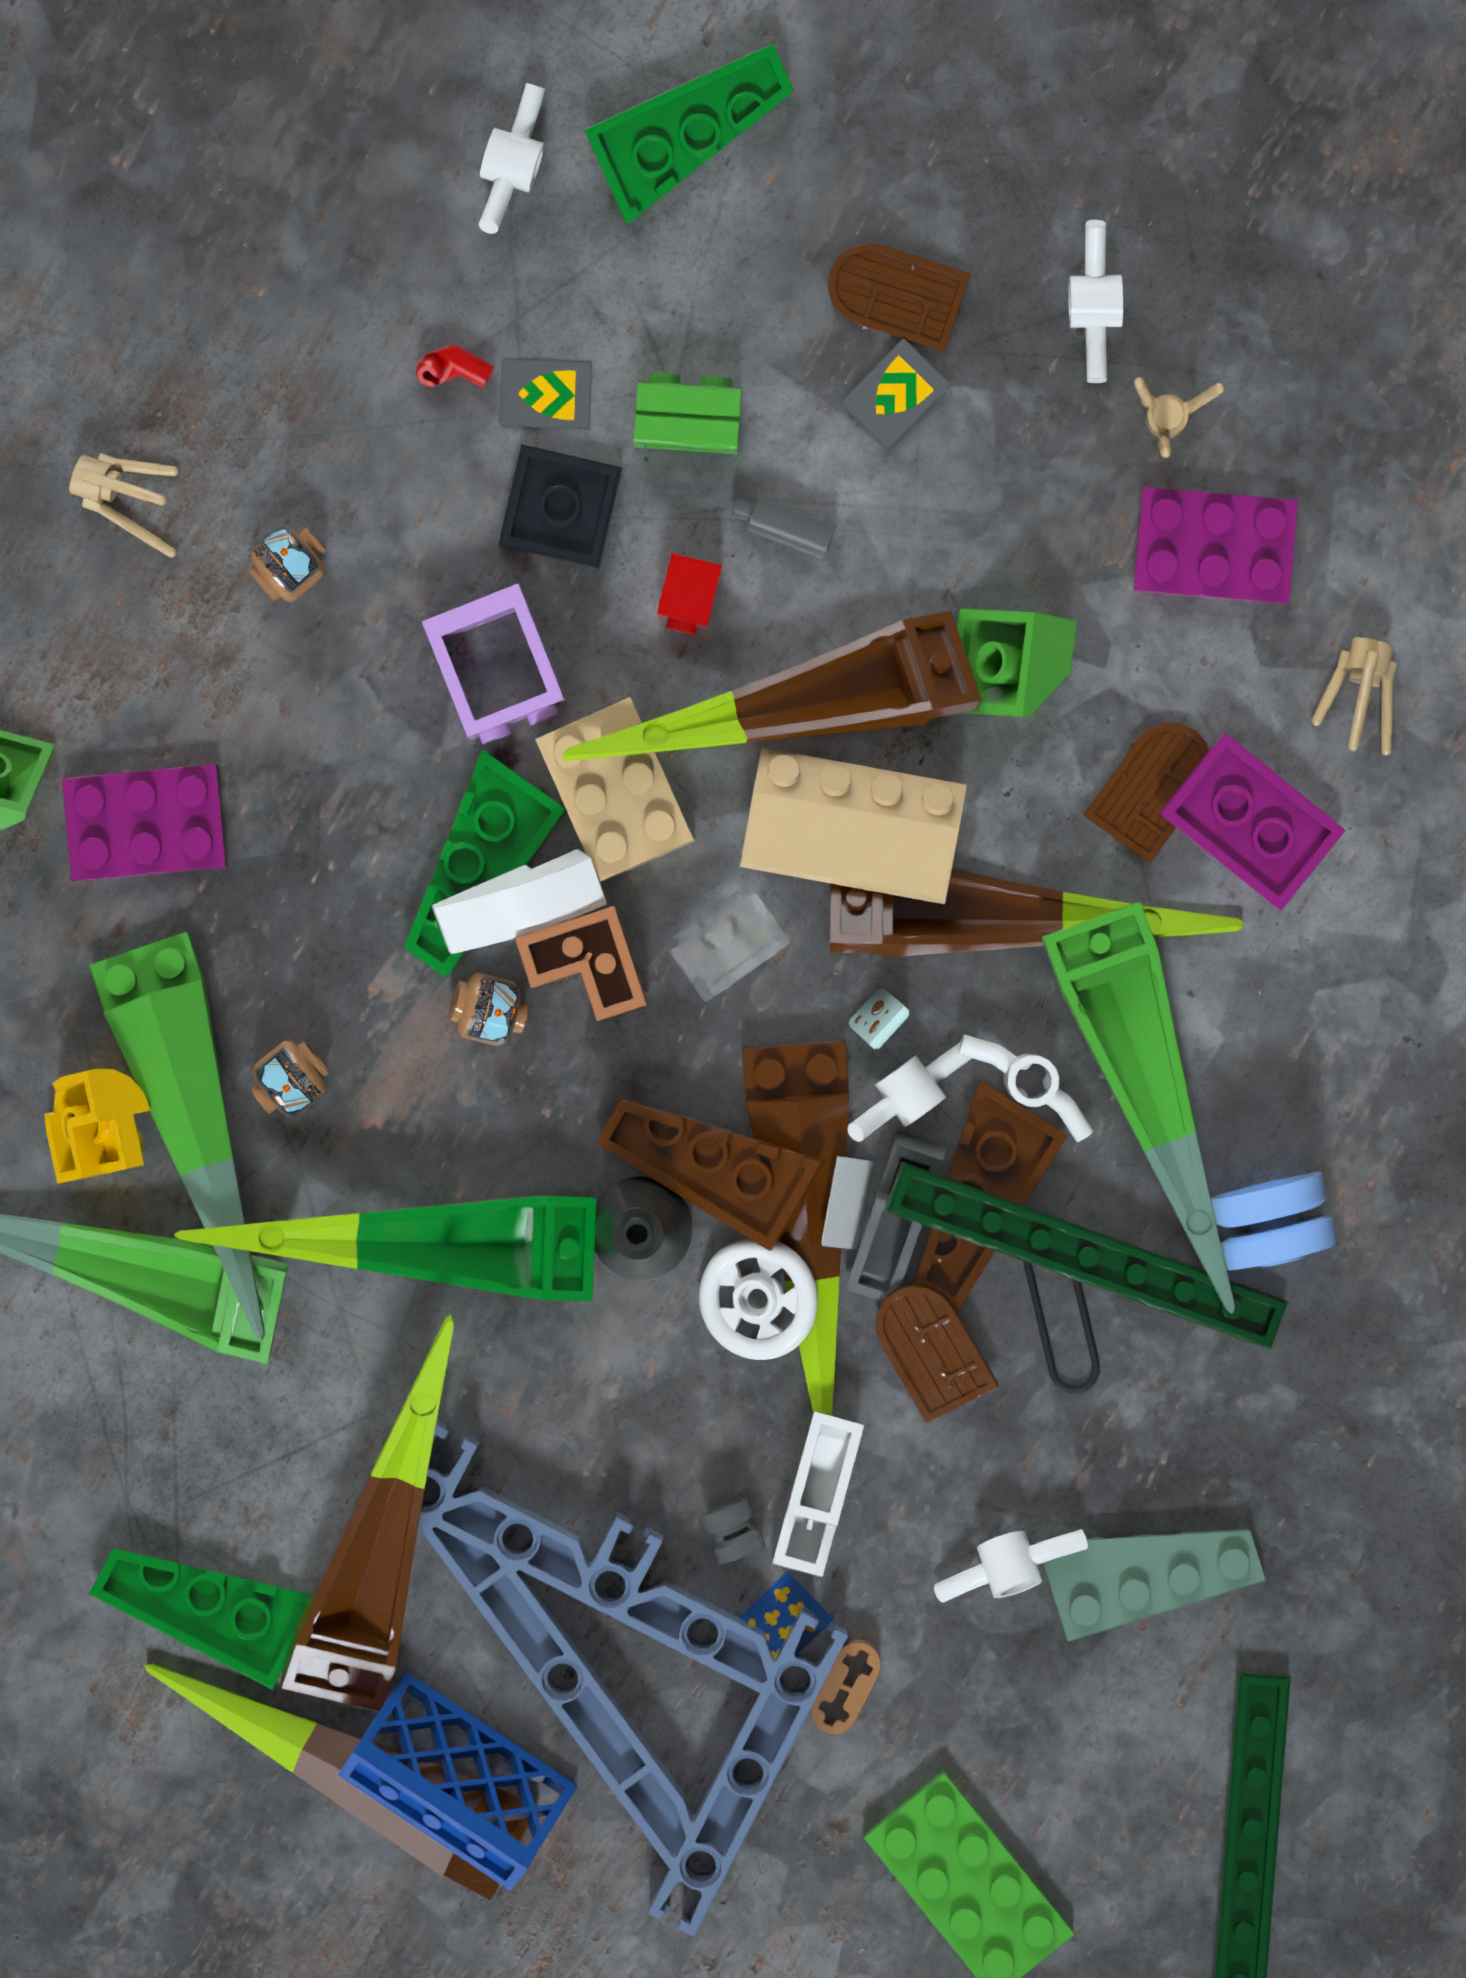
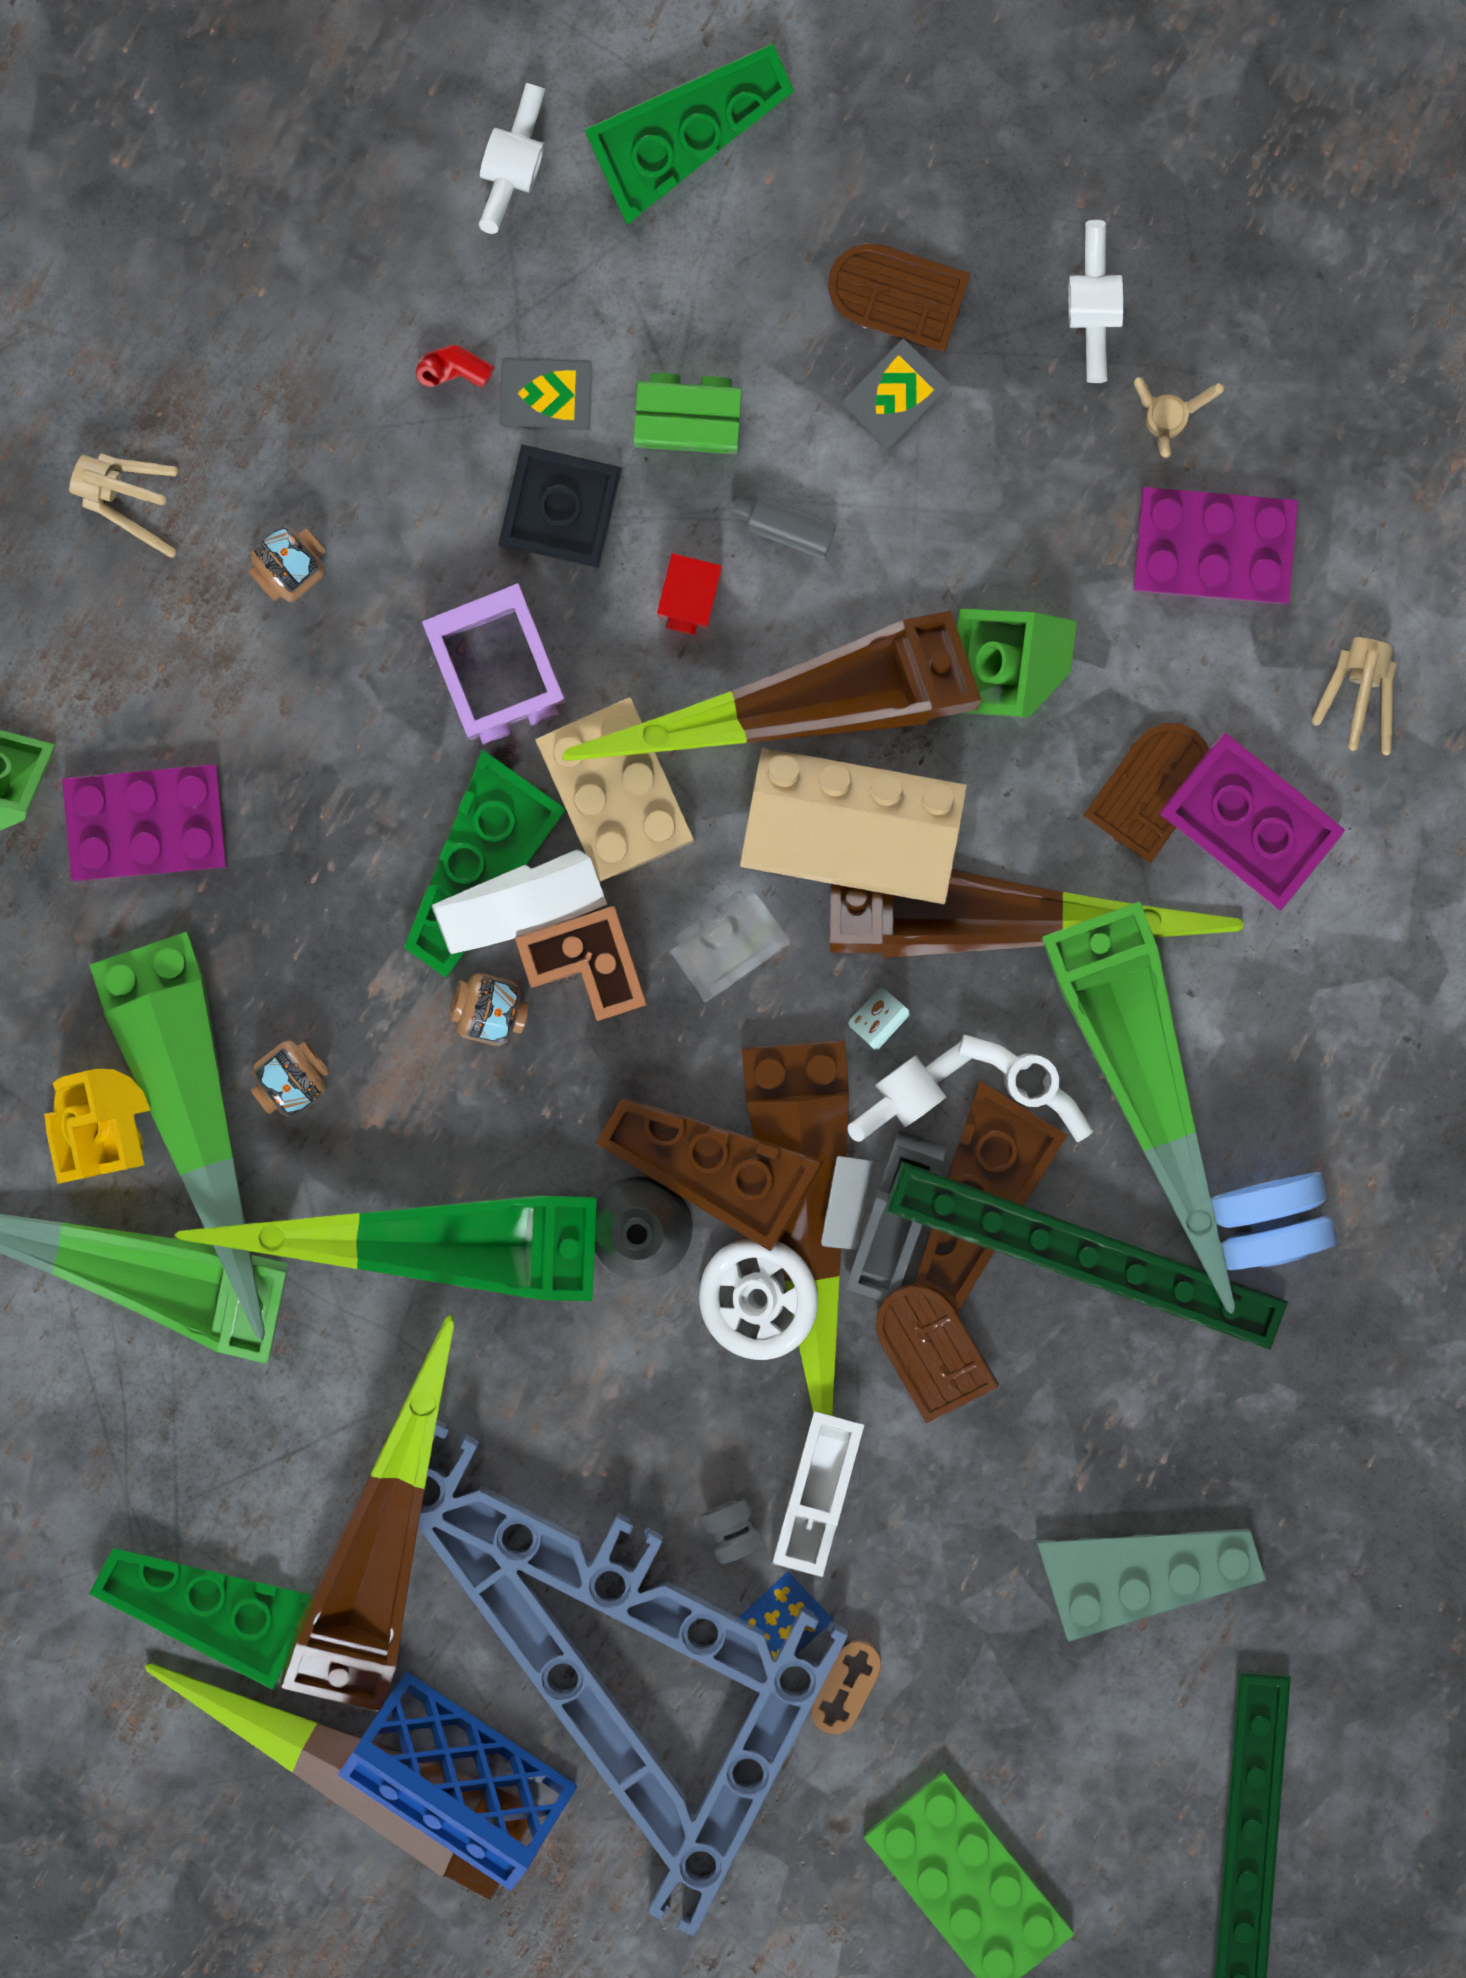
(1010, 1564): white piece -> none
(1045, 1339): black piece -> none

